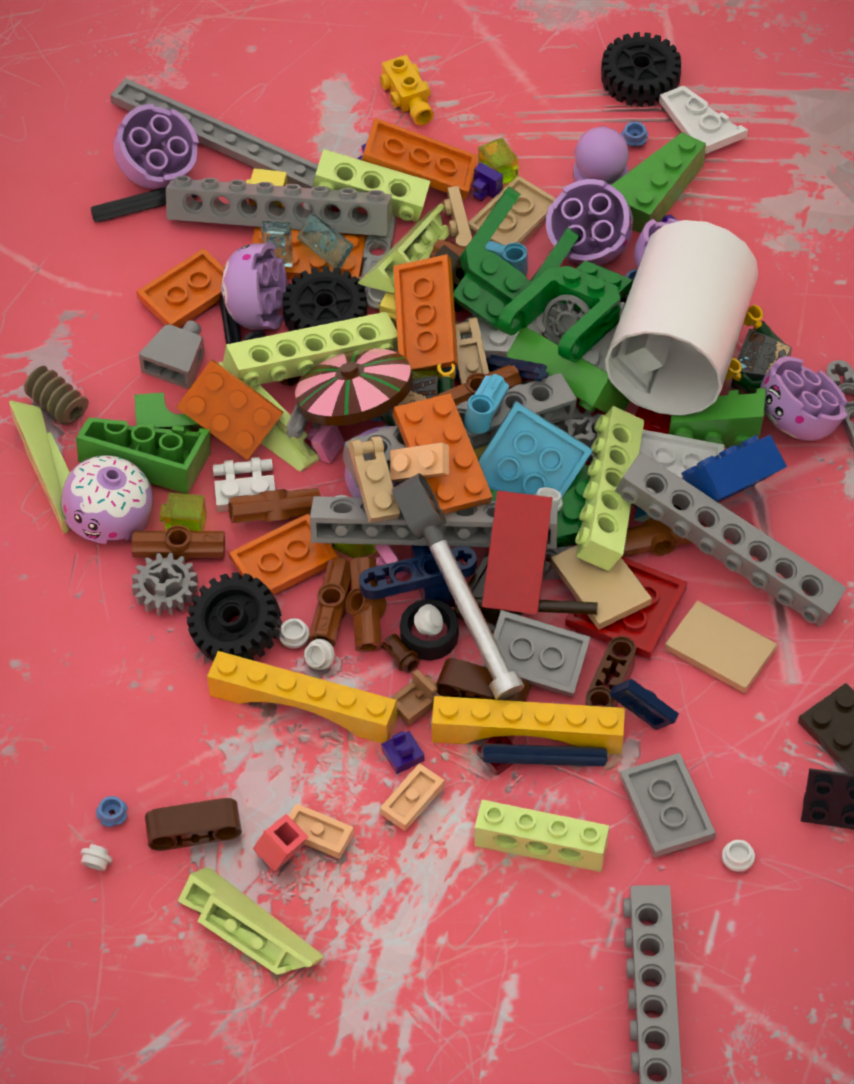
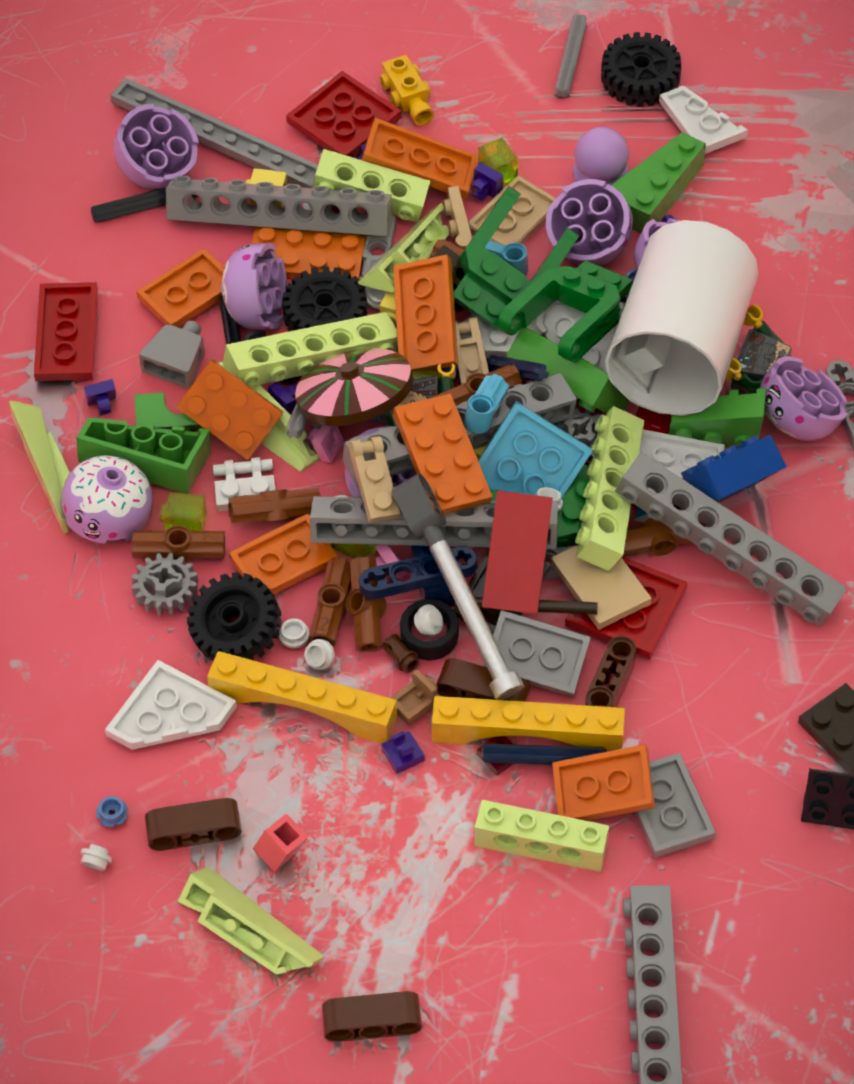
(55, 395): dark tan piece -> none
(66, 331): none -> red plate
(101, 394): none -> dark purple tile
(168, 709): none -> white plate
(280, 235): clear light blue plate -> none
(284, 396): none -> dark purple tile
(322, 831): light nougat plate -> none
(325, 241): clear light blue plate -> none
(341, 115): none -> red plate
(371, 1016): none -> reddish brown beam
(412, 797): light nougat plate -> none
(428, 460): light nougat plate -> none
(566, 318): light grey wheel -> none
(570, 55): none -> light grey axle
(604, 784): none -> orange plate
(635, 134): medium blue plate -> none
(644, 704): dark blue plate -> none
(721, 646): tan tile -> none
(738, 855): white plate -> none

